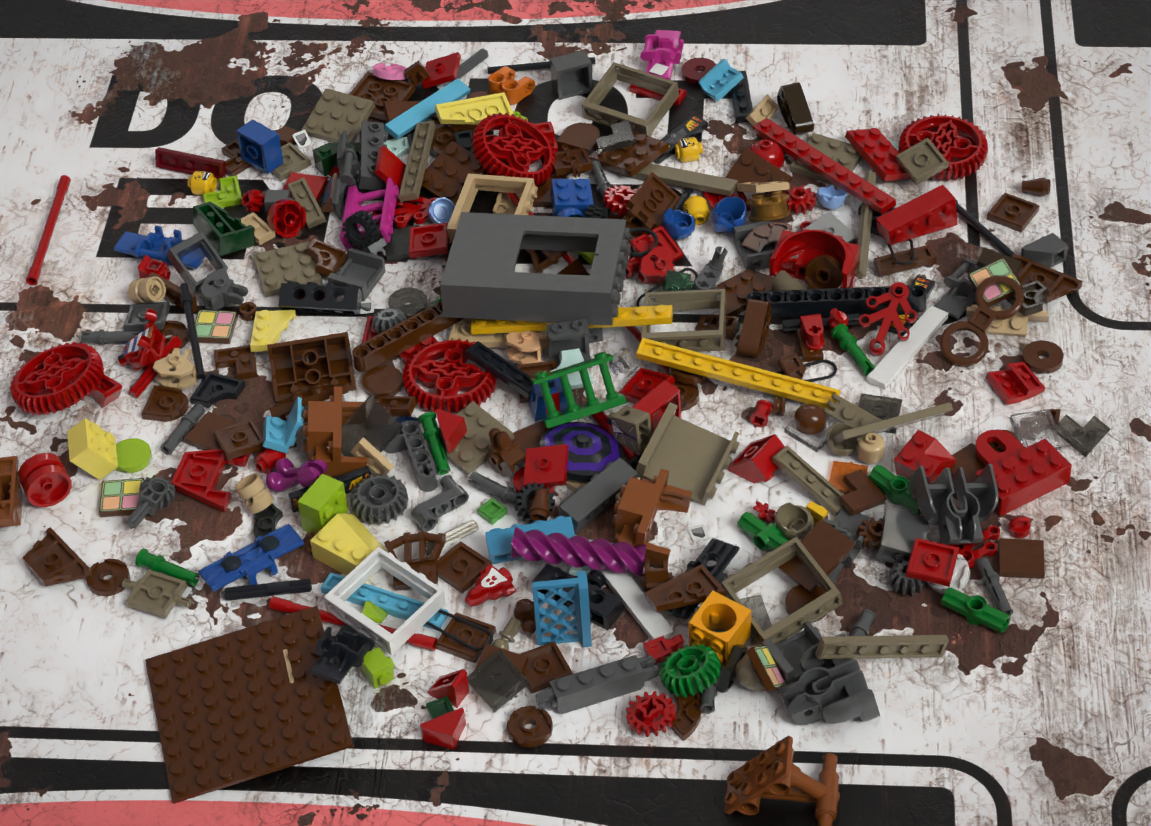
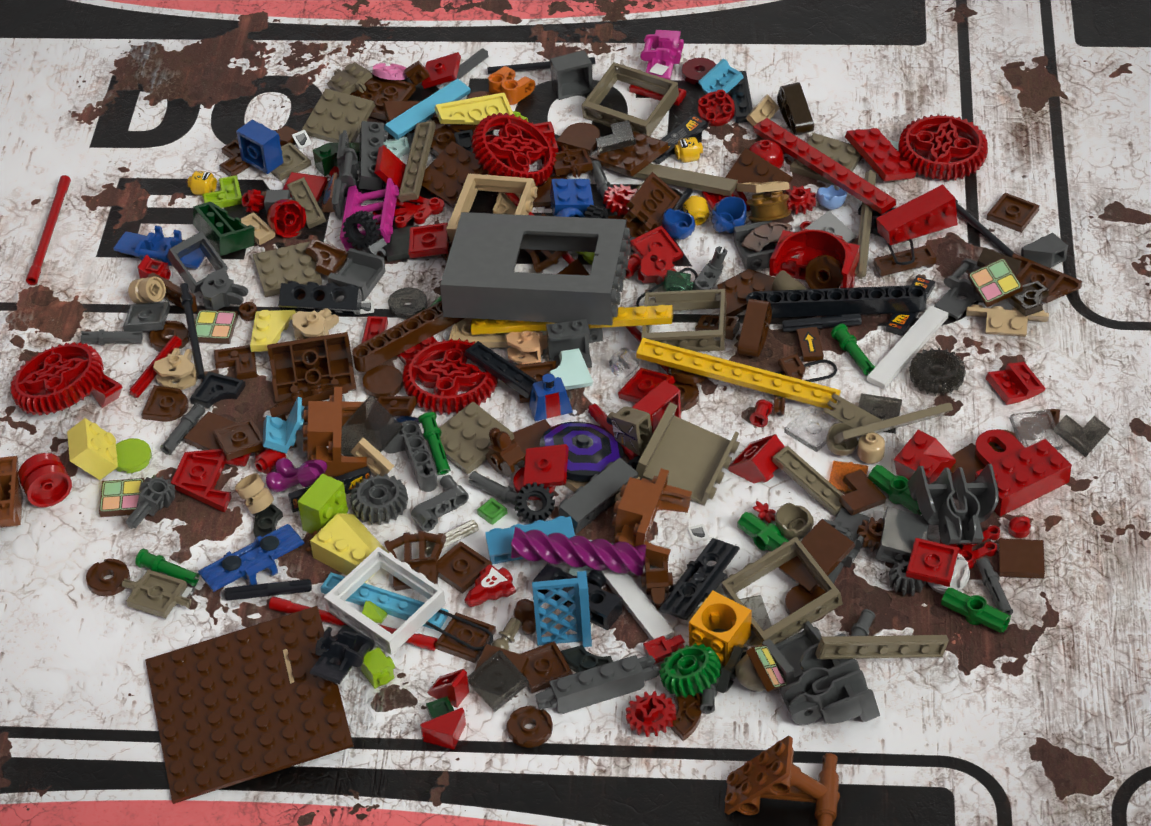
(55, 561): reddish brown wing -> none
(144, 347): red torso -> none
(189, 162): dark red plate -> none
(313, 323): none -> tan hinge
(350, 79): none -> dark tan plate
(387, 318): dark grey gear -> none
(441, 210): light blue hair -> none
(452, 428): red slope -> none
(540, 506): reddish brown cone -> none
(582, 660): none -> pearl dark grey tile
(592, 404): green fence -> none
(648, 231): black piece -> none
(684, 590): reddish brown wing -> none
(716, 108): none -> red tile
(810, 419): reddish brown hair -> none
(812, 331): red piece -> none
(818, 512): yellow plate -> none
(837, 317): red plate -> none
(889, 315): red plant -> none
(922, 161): dark tan tile -> none
(937, 371): none -> clear smoke gear
(981, 320): reddish brown bar -> none
(1037, 186): reddish brown cone -> none
(1043, 348): reddish brown tile -> none

